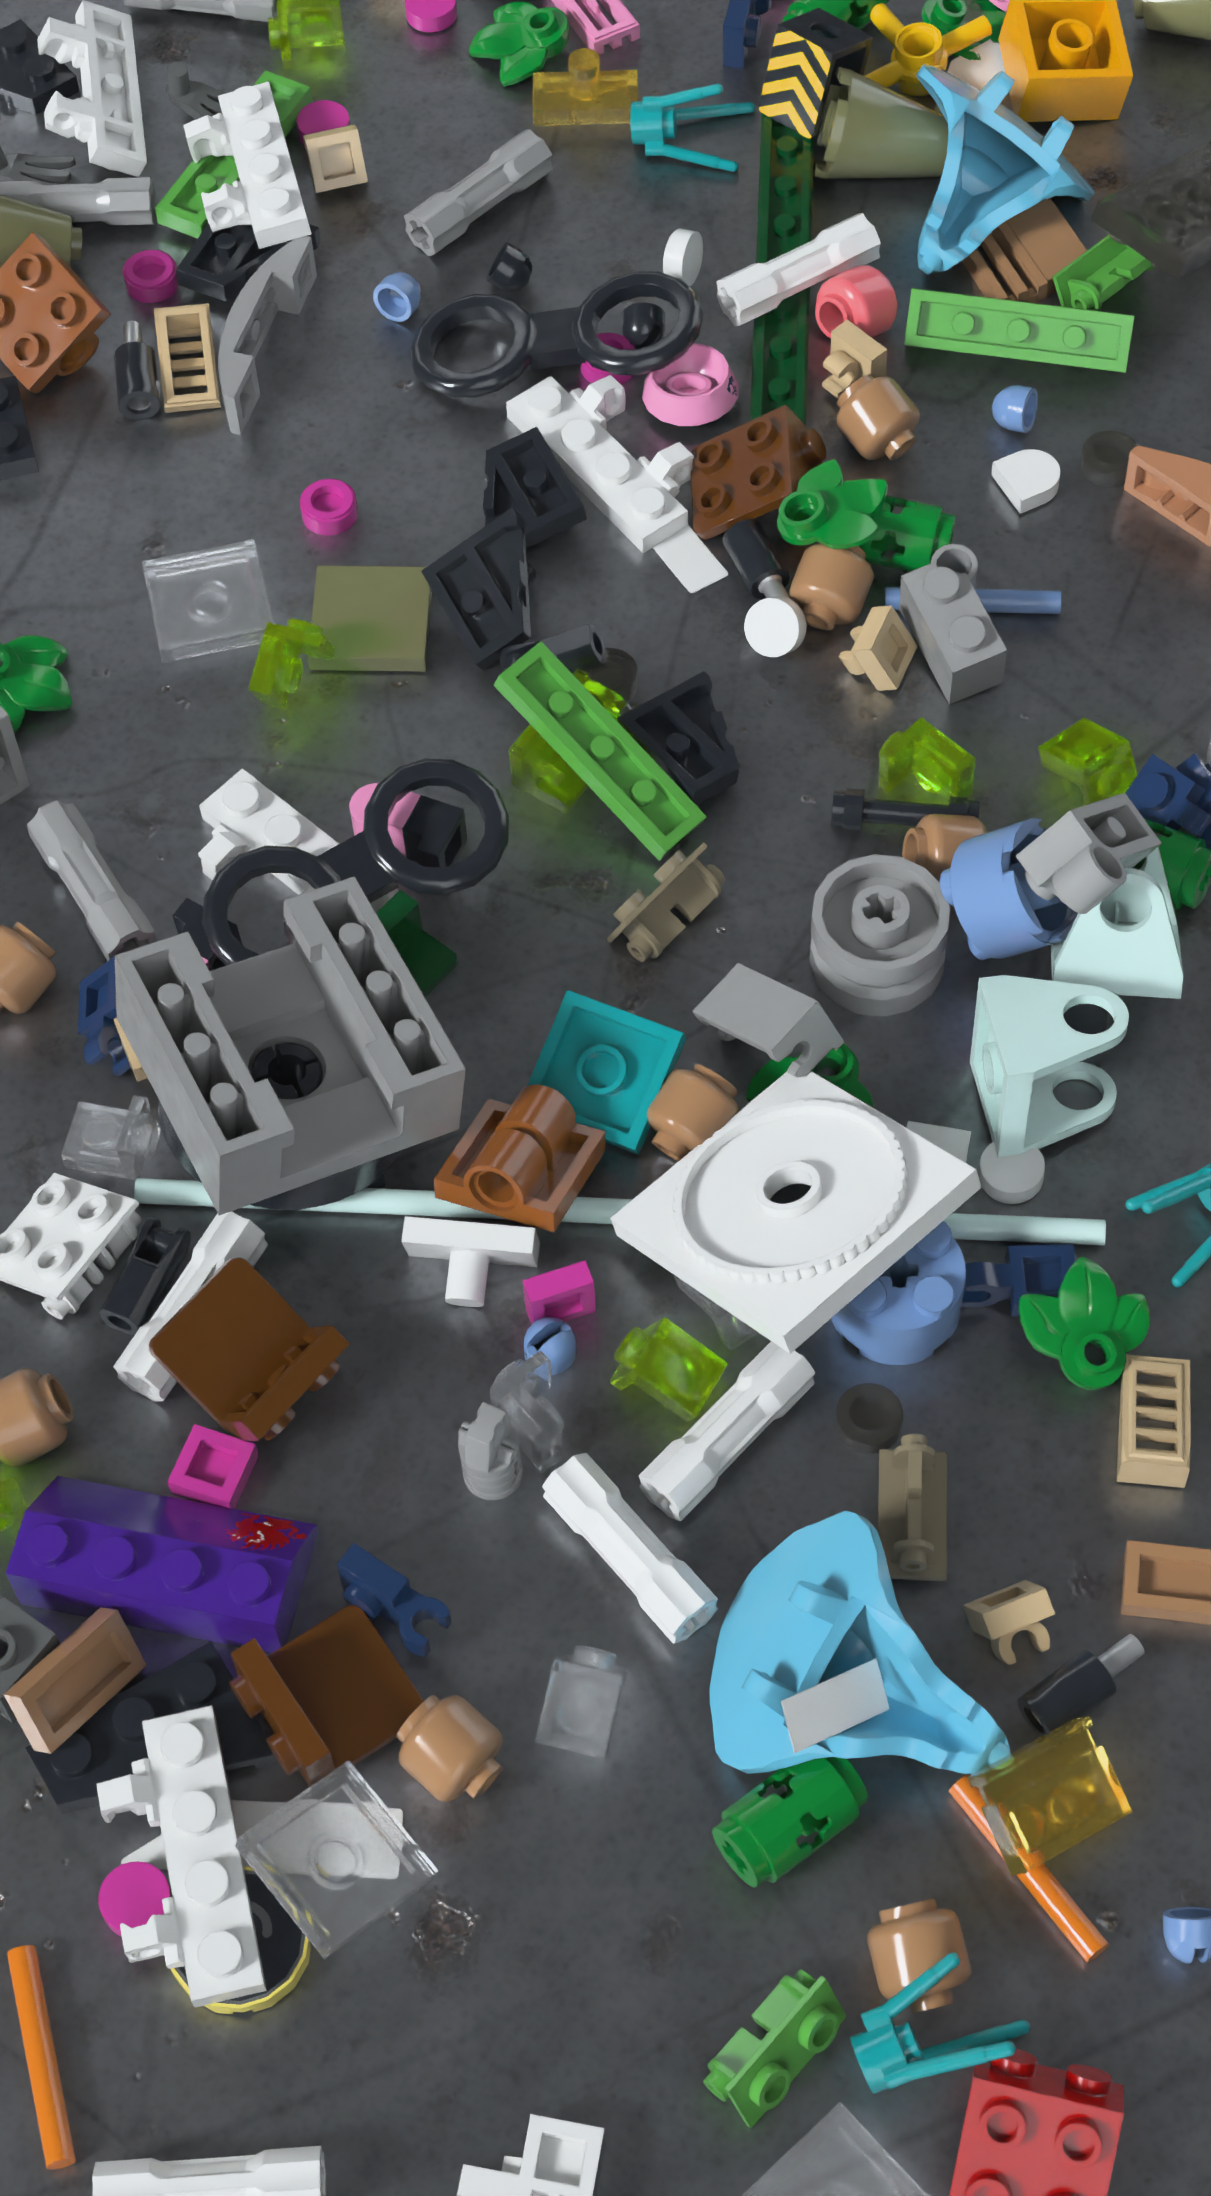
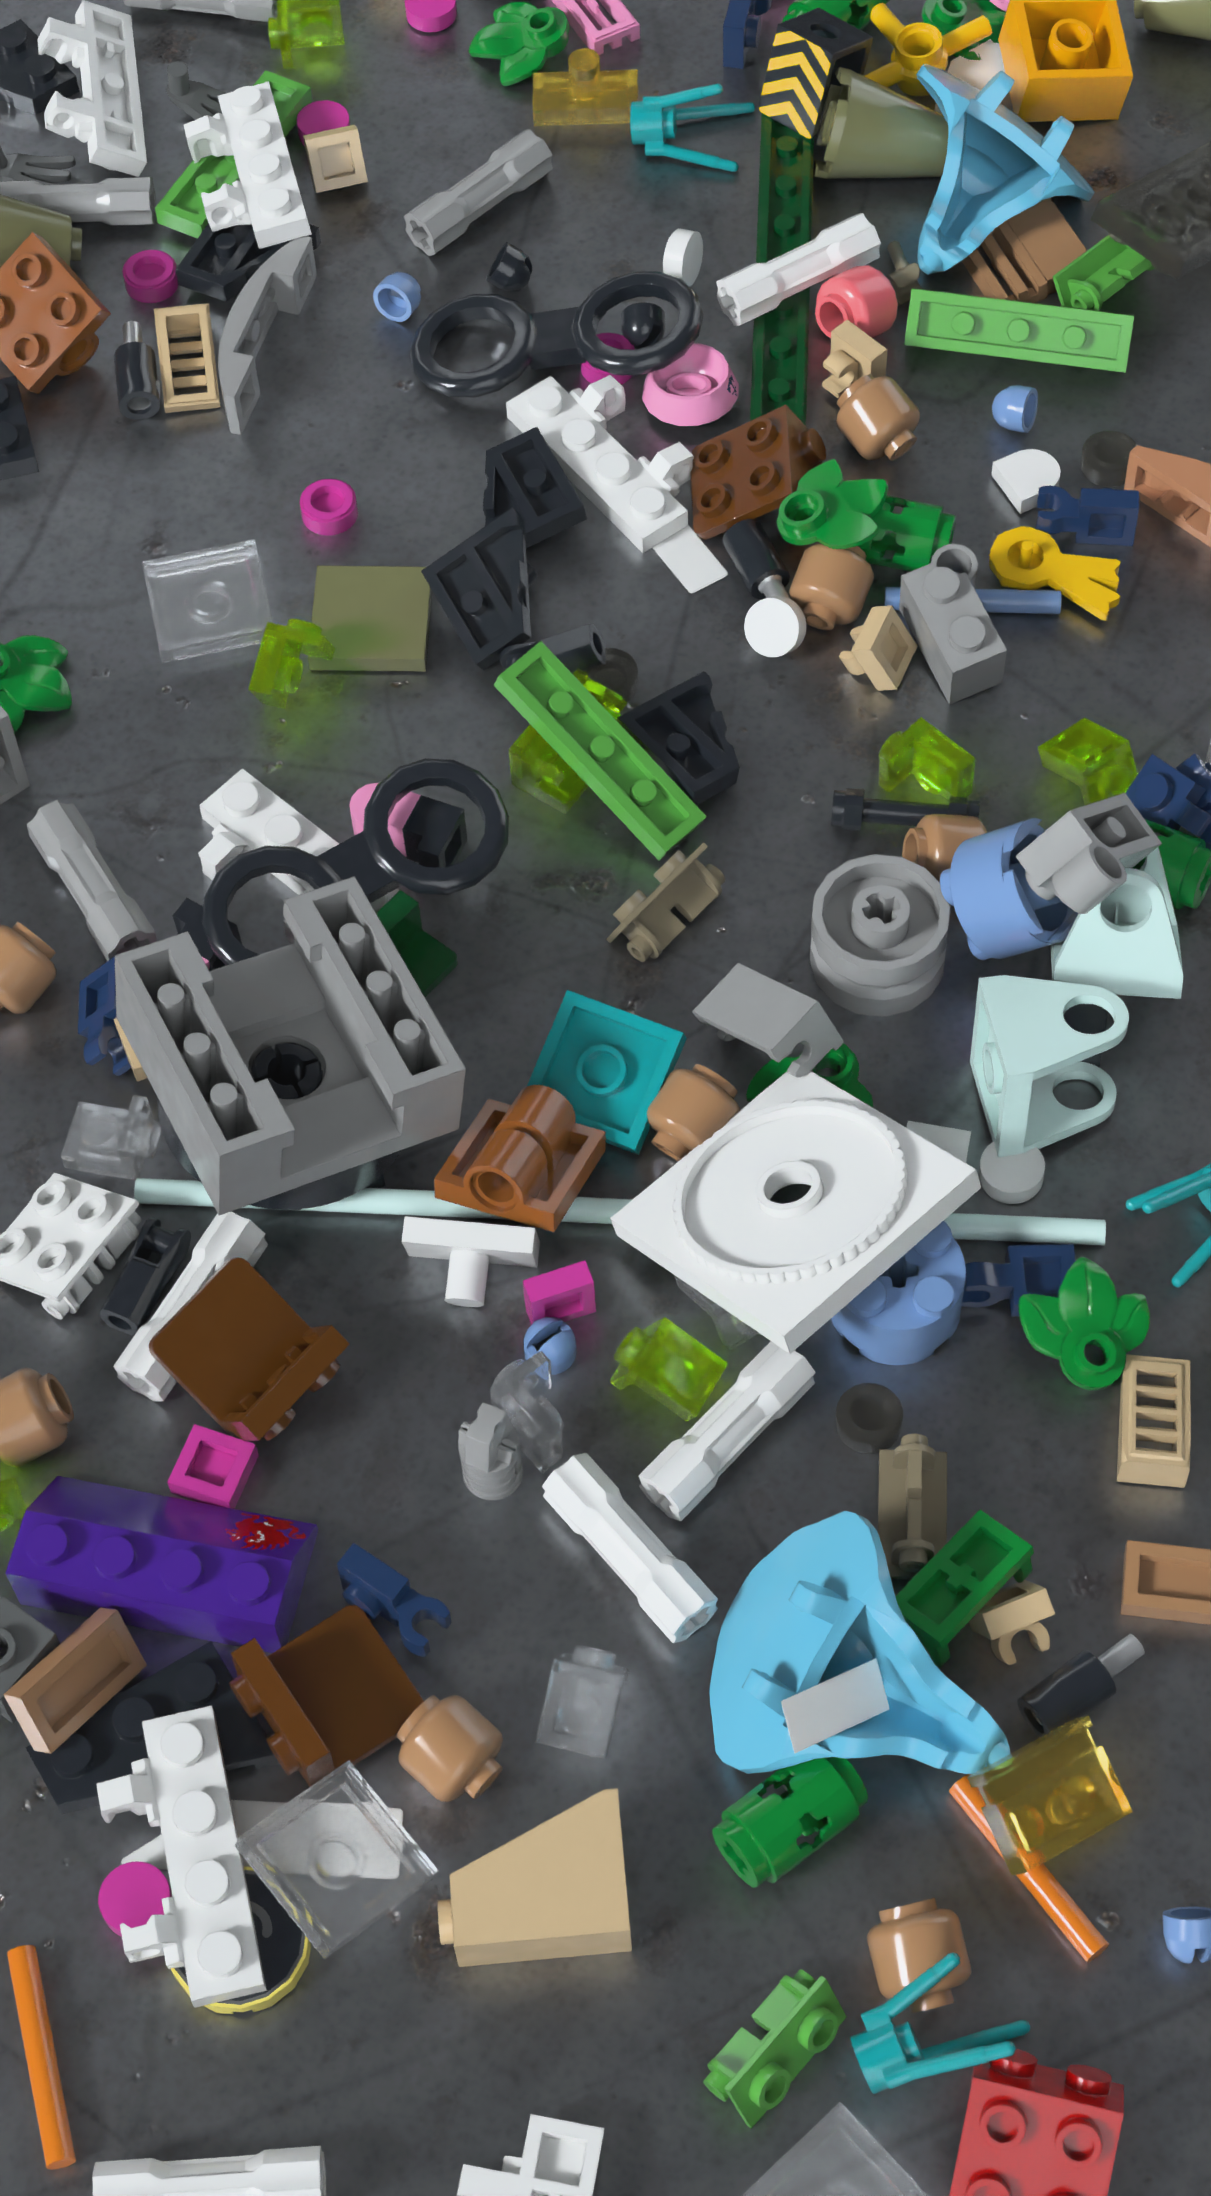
(544, 1892): none -> tan slope
(905, 275): none -> dark tan hand
(962, 1581): none -> green hinge
(1032, 559): none -> yellow piece
(1097, 517): none -> dark blue plate

